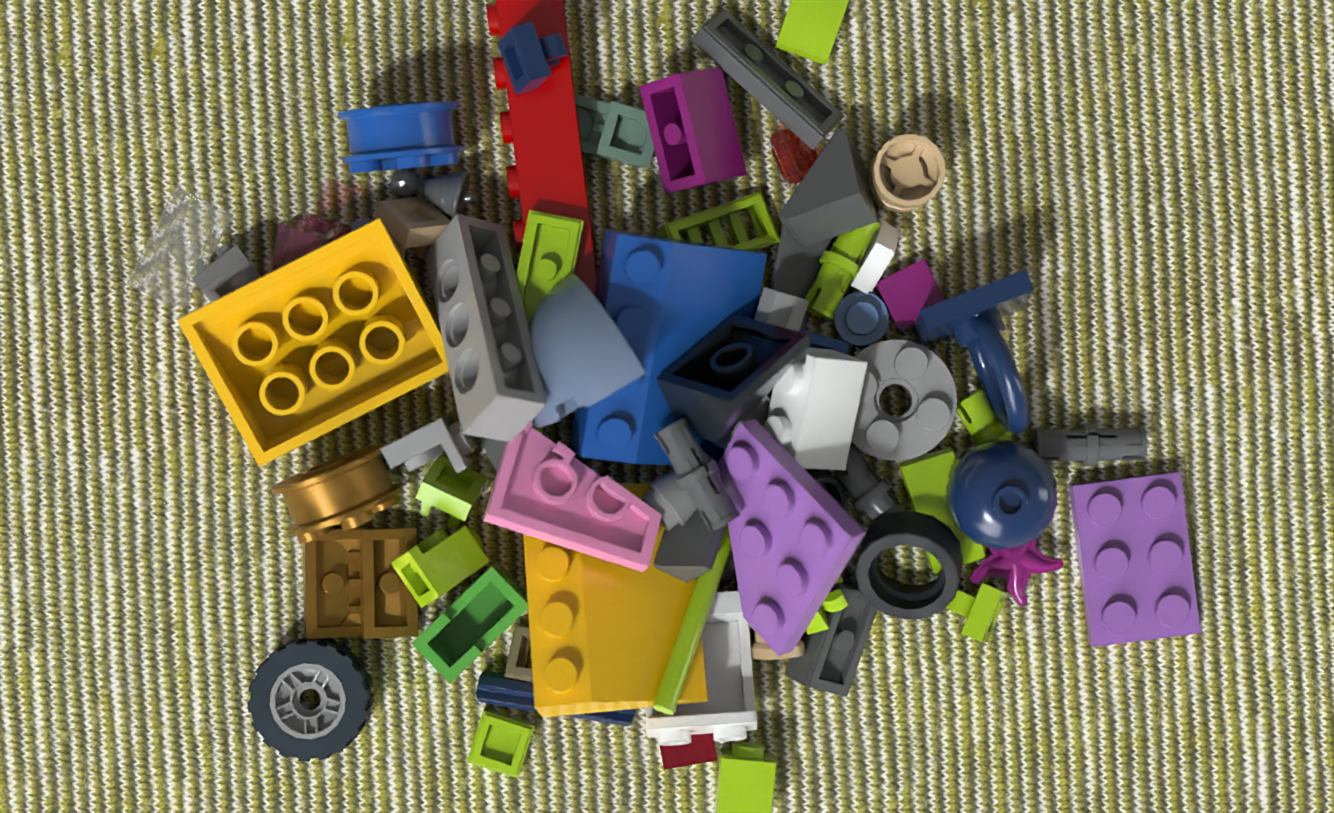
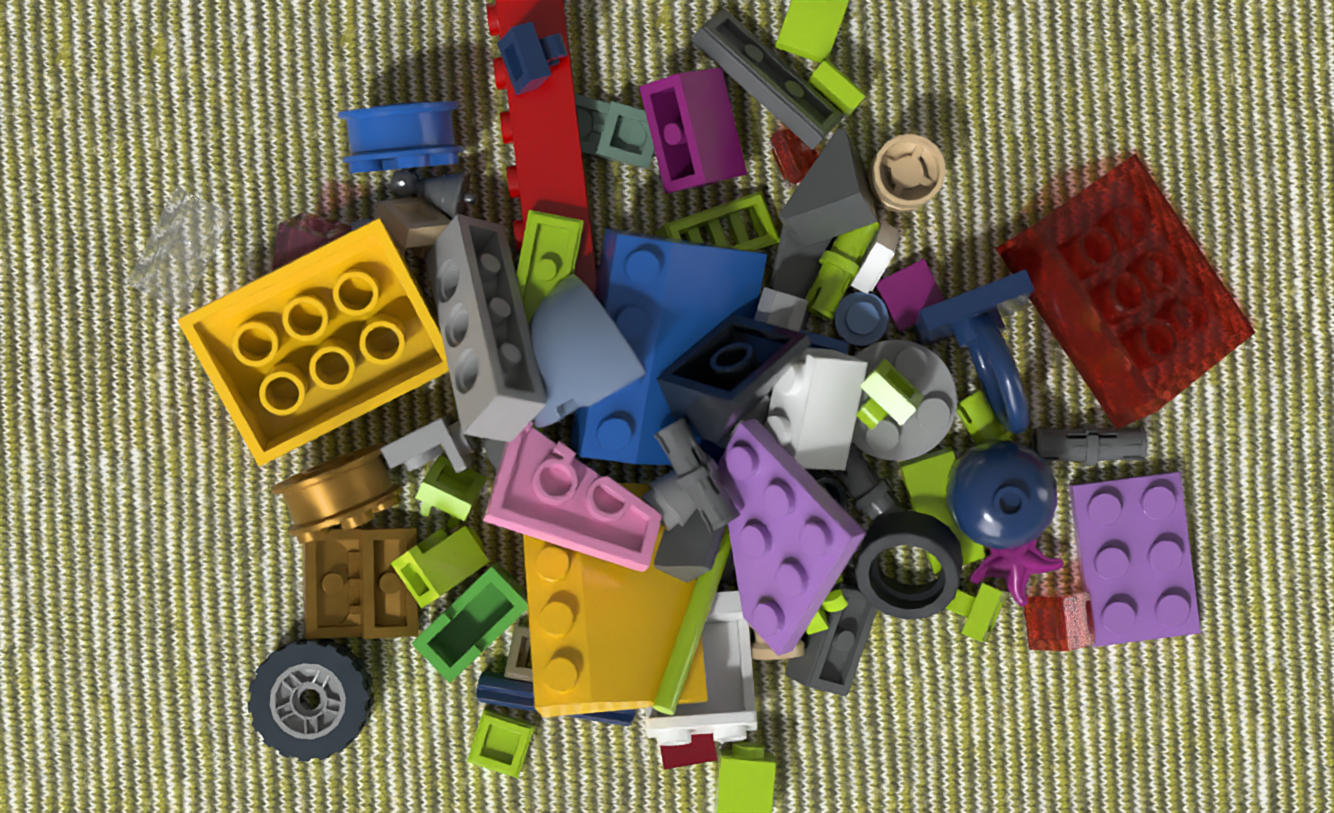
(225, 273): light grey tile -> none
(836, 88): none -> lime tile
(888, 394): none -> lime tile
(1059, 621): none -> clear red slope
(1127, 292): none -> clear red slope

